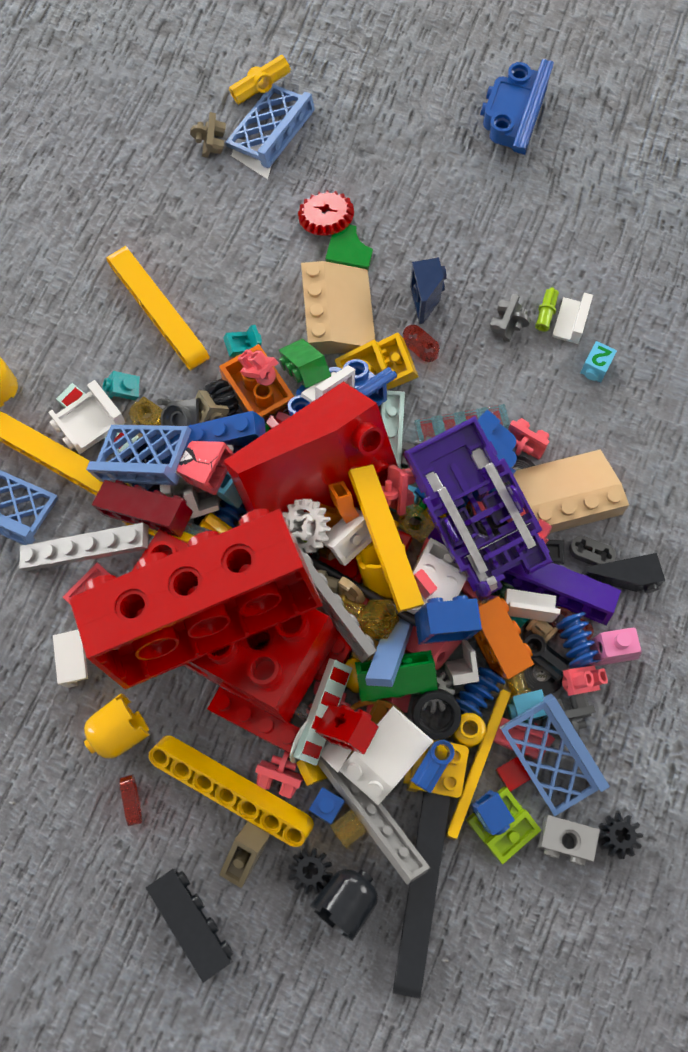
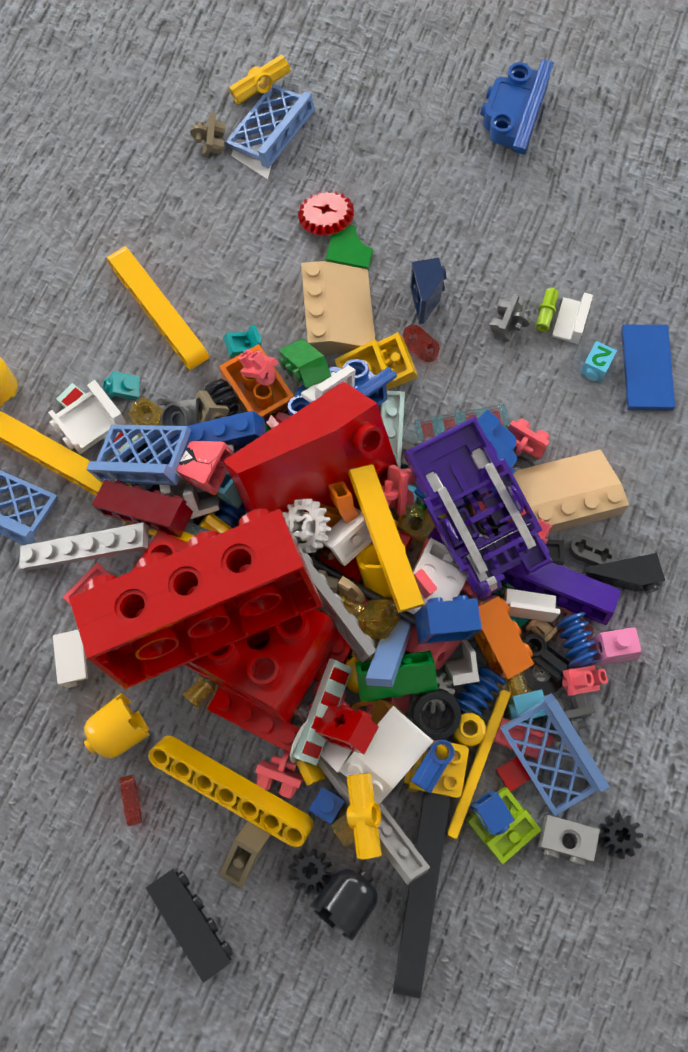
(198, 691): none -> clear yellow bush
(364, 815): none -> yellow piece
(647, 367): none -> blue tile

